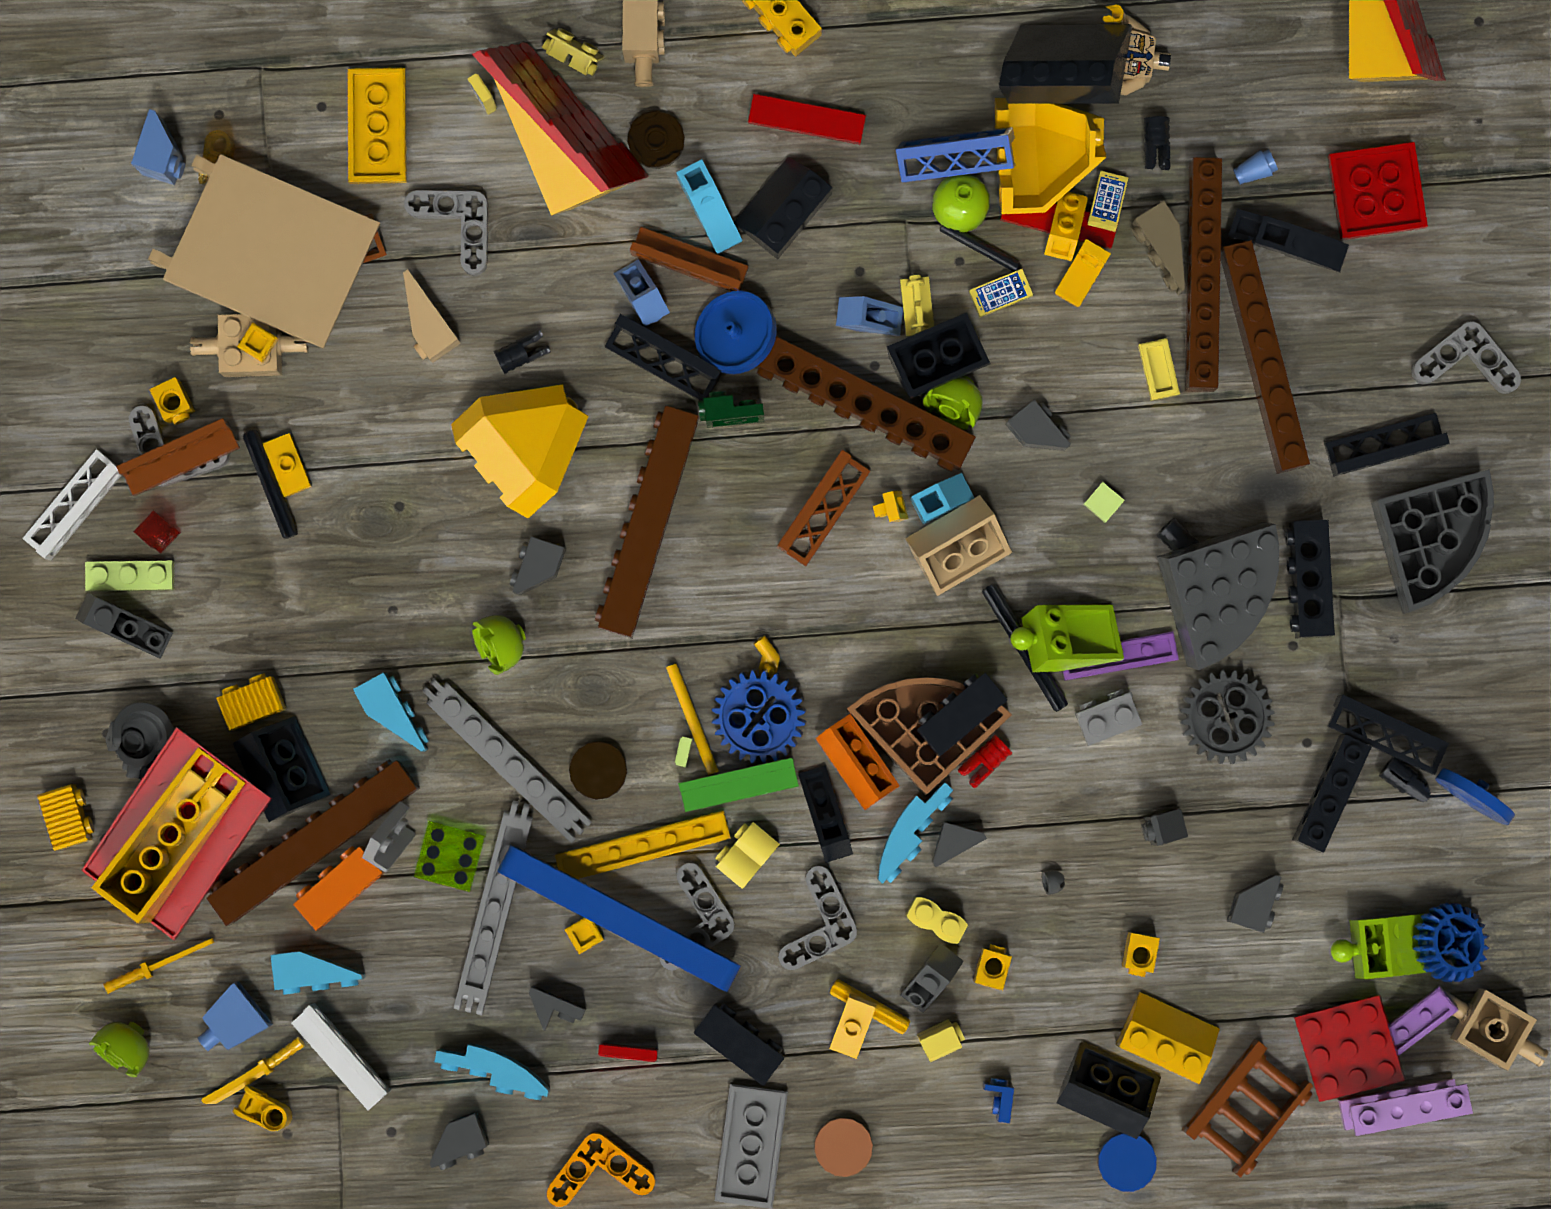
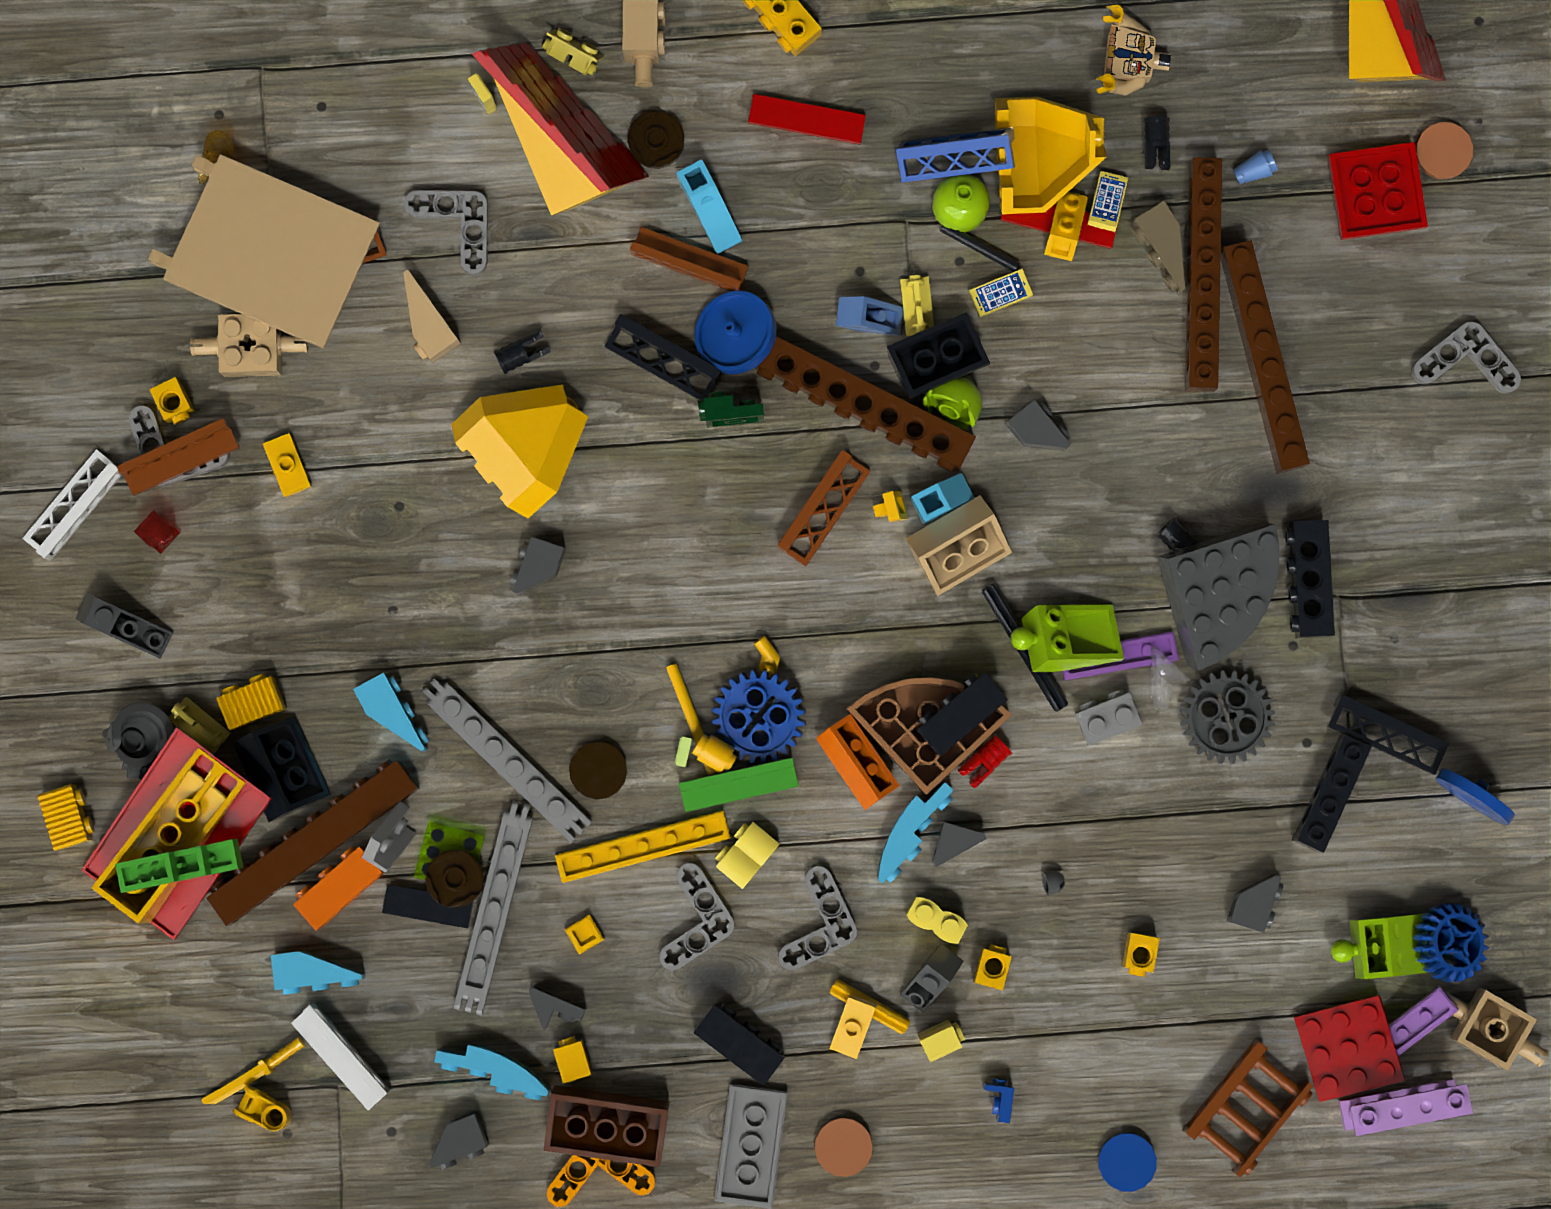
(122, 1046): lime cylinder -> none
(129, 575): yellowish green plate -> none
(145, 970): yellow sword -> none
(157, 151): medium blue slope -> none
(179, 865): none -> bright green slope
(198, 725): none -> light yellow hinge
(233, 1019): medium blue torso -> none
(257, 342): yellow tile -> none
(270, 484): black axle -> none
(377, 126): yellow tile -> none
(421, 906): none -> black tile
(454, 878): none -> dark brown tile
(499, 641): lime cylinder -> none
(572, 1059): none -> yellow brick
(606, 1126): none -> reddish brown slope
(619, 918): blue beam -> none
(628, 1052): red tile -> none
(642, 293): medium blue slope -> none
(648, 521): reddish brown brick -> none
(714, 753): none -> yellow brick
(784, 207): black slope -> none
(825, 814): black slope -> none
(1066, 64): black slope -> none
(1082, 273): yellow bracket -> none
(1104, 502): yellowish green tile -> none
(1109, 1090): black slope -> none
(1158, 369): light yellow tile -> none
(1162, 671): none -> clear slope
(1164, 827): dark grey slope -> none
(1168, 1037): yellow slope -> none
(1289, 240): black slope -> none
(1390, 454): black fence -> none
(1405, 779): black hinge -> none
(1435, 536): dark grey brick -> none
(1444, 150): none -> nougat tile

